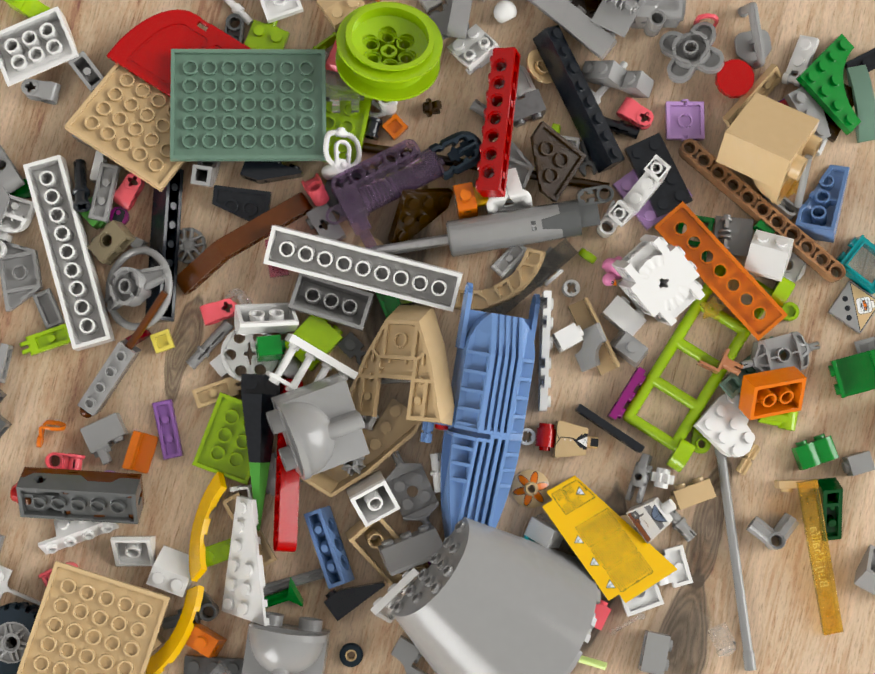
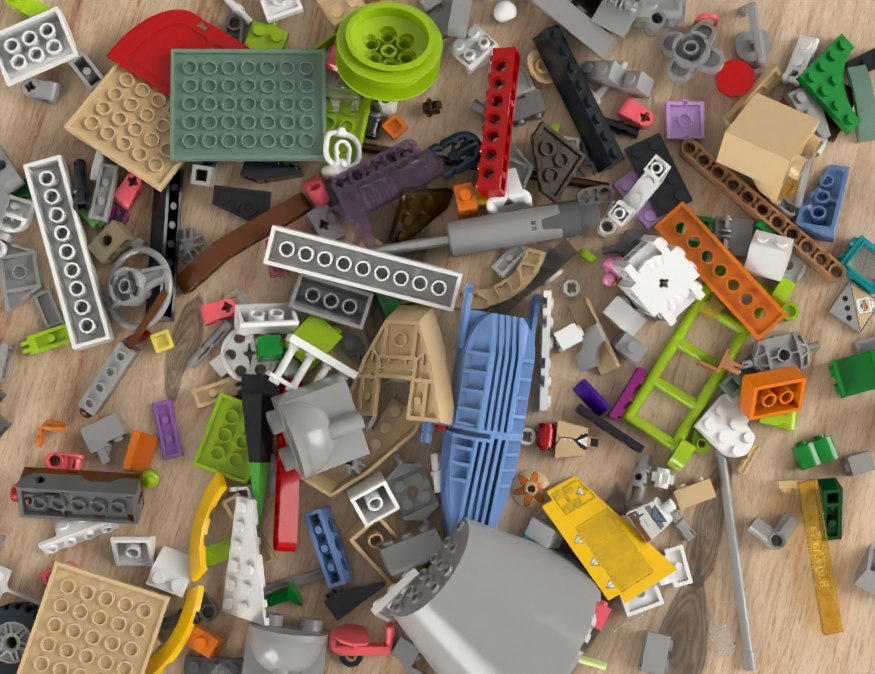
(150, 478): none -> lime plate
(357, 641): none -> coral piece
(591, 397): none -> dark purple slope
(627, 242): none -> dark grey piece

